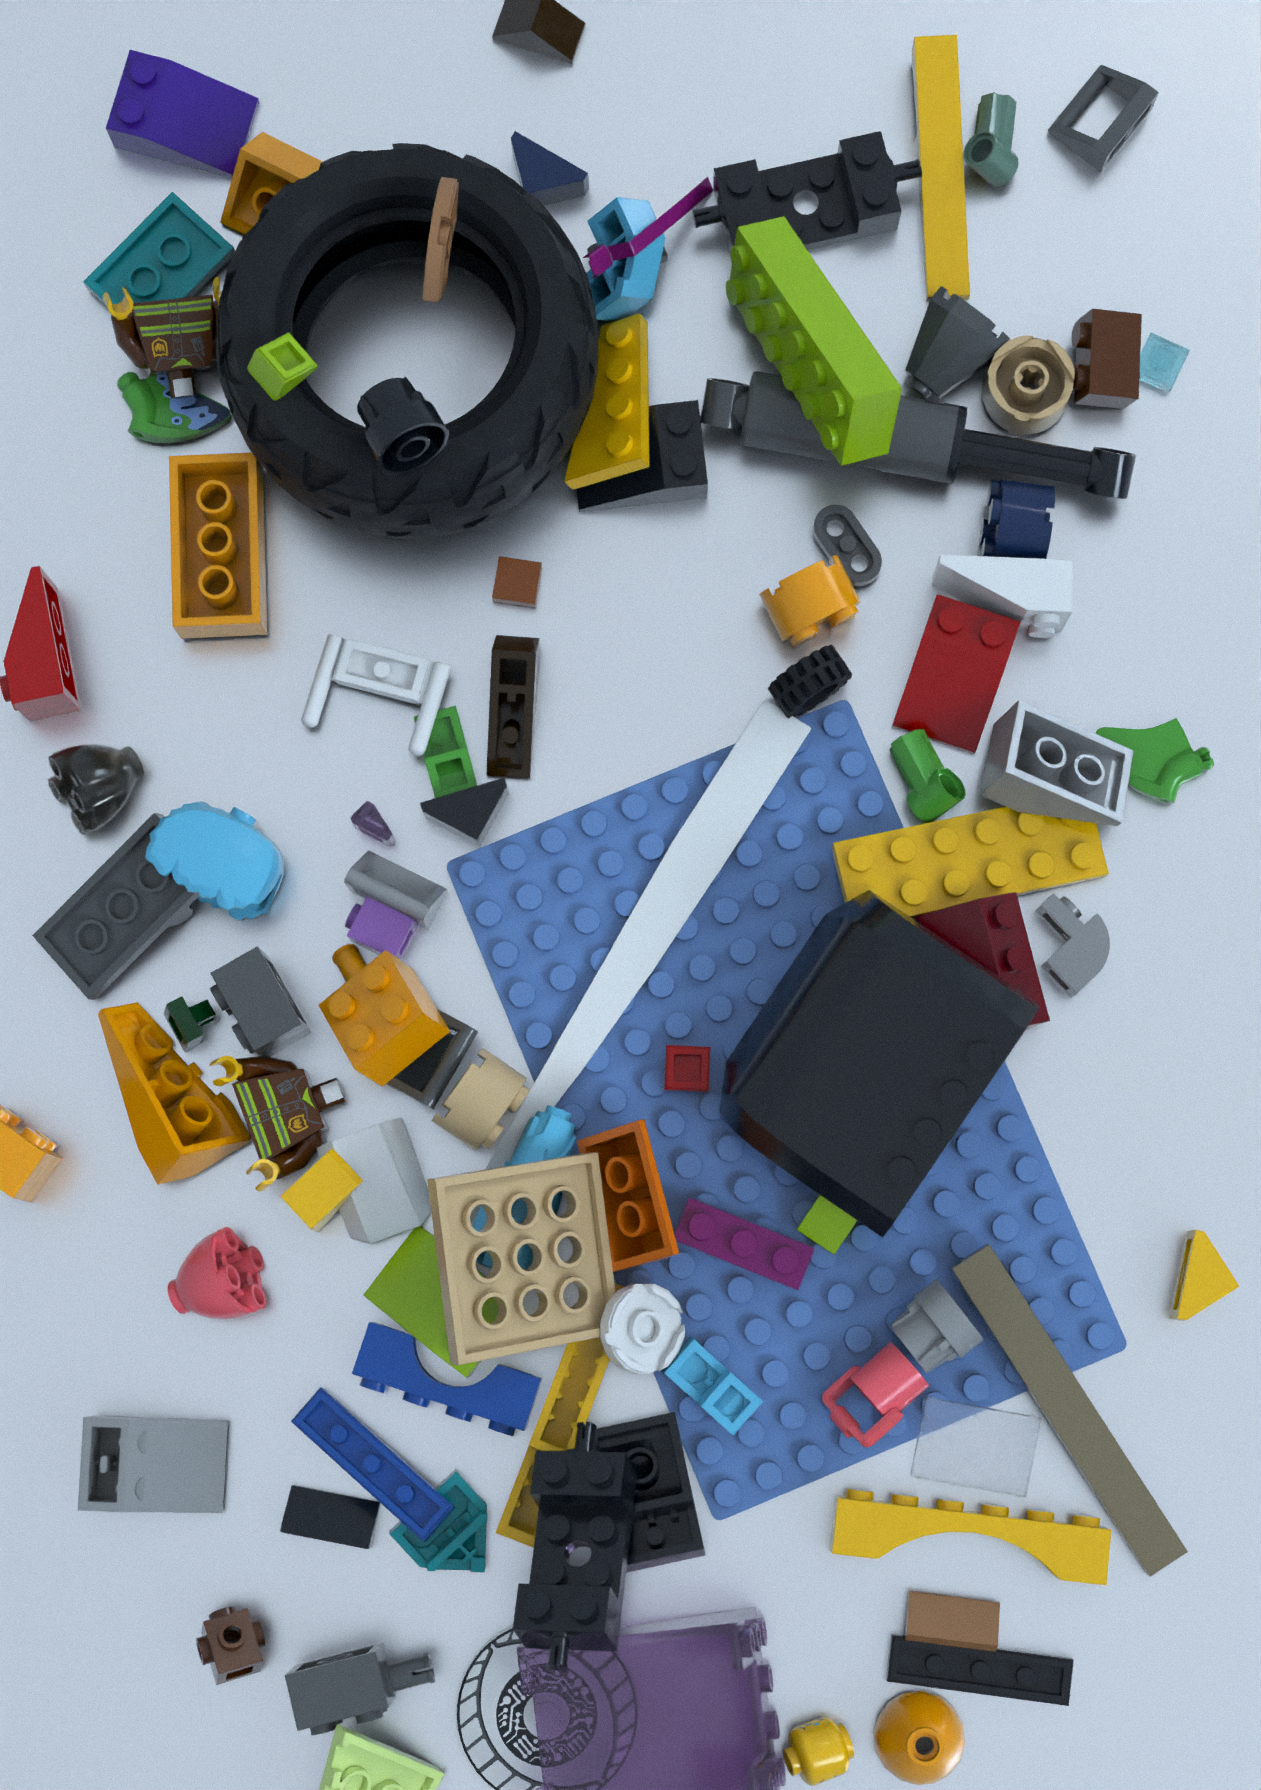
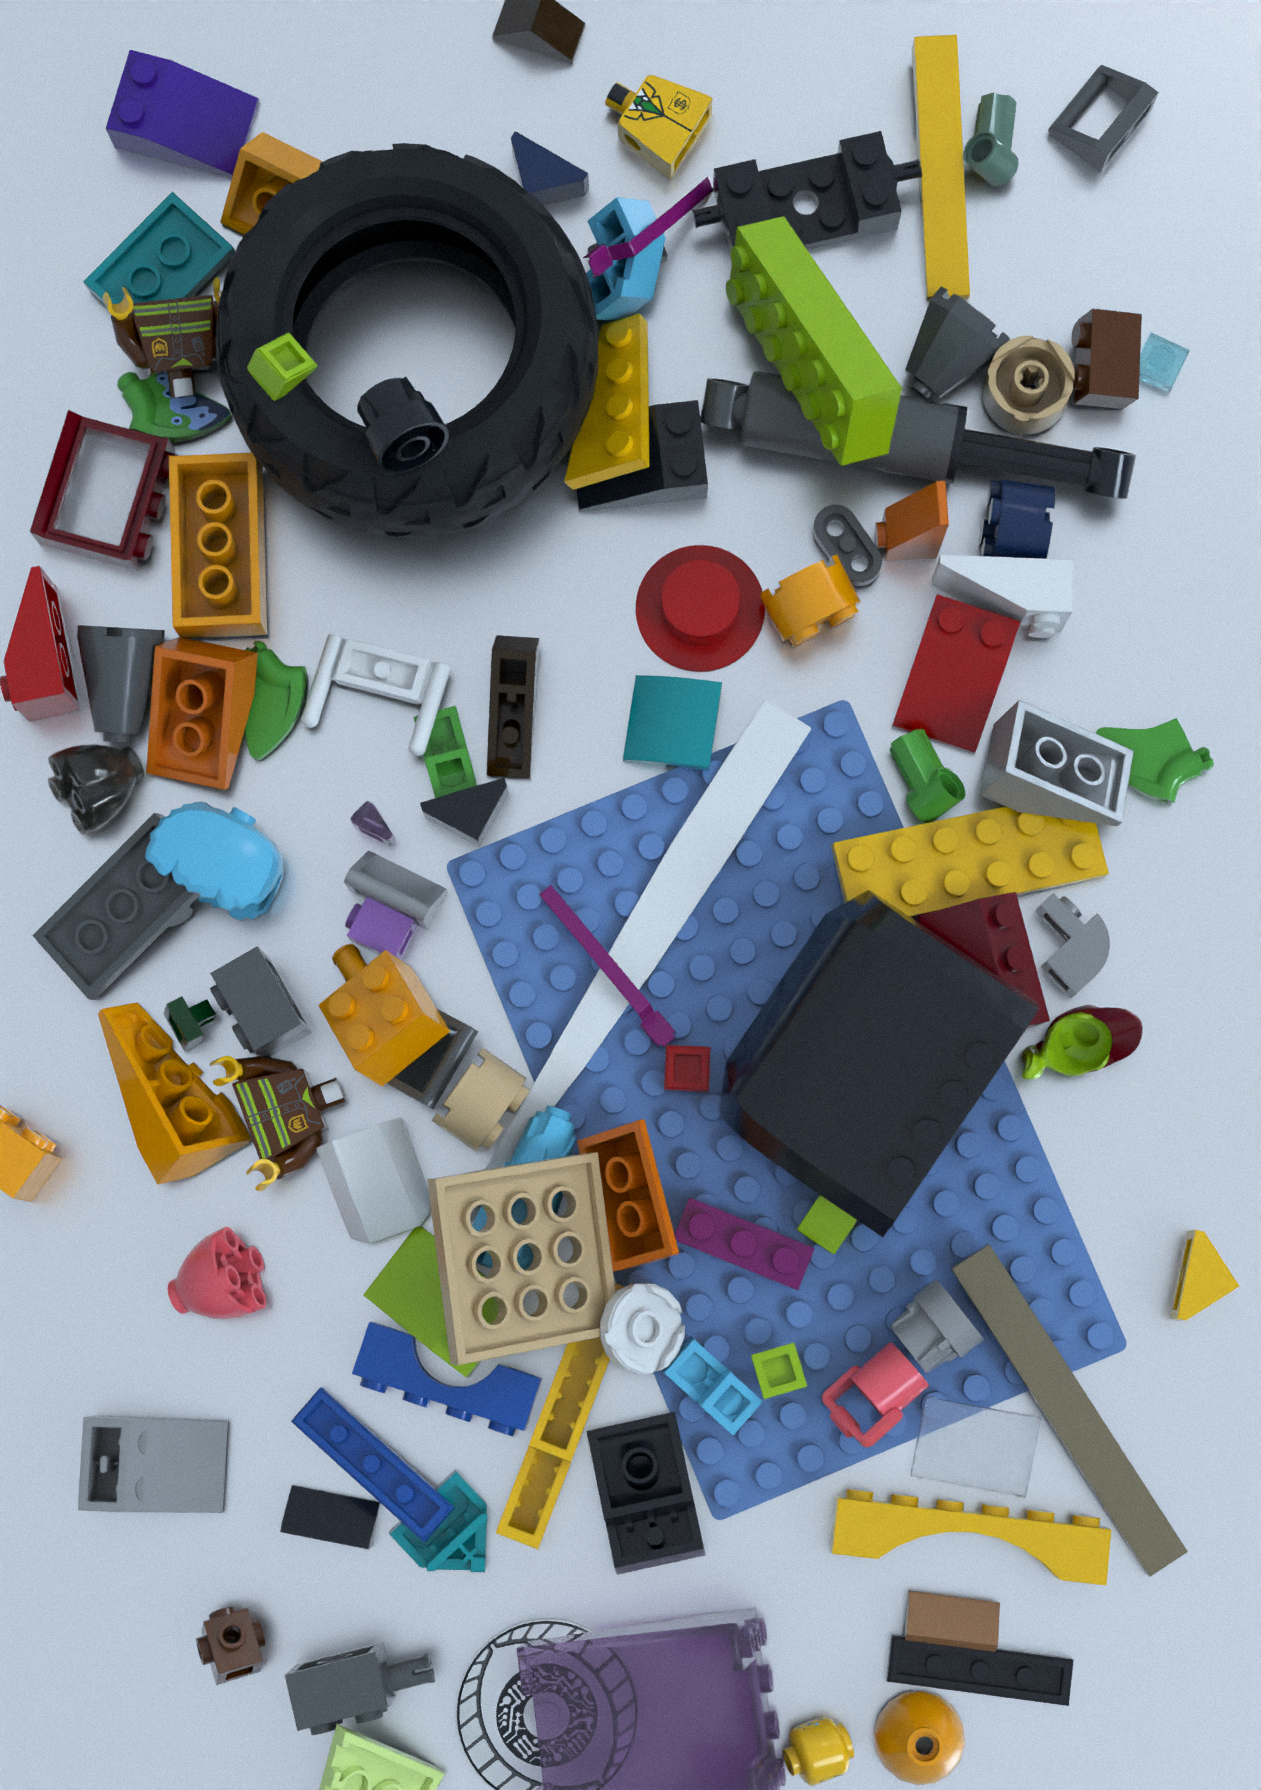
(103, 492): none -> window
(118, 676): none -> dark grey cone
(199, 710): none -> orange slope
(276, 701): none -> bright green arm
(322, 1190): yellow slope -> none
(440, 239): medium nougat tile -> none
(517, 582): dark orange tile -> none
(582, 1503): black brick -> none
(652, 1022): none -> magenta piece
(660, 120): none -> yellow torso
(672, 722): none -> teal slope
(700, 608): none -> red hose
(778, 1370): none -> lime plate
(810, 681): black tyre -> none
(914, 525): none -> orange slope
(1084, 1041): none -> lime hair

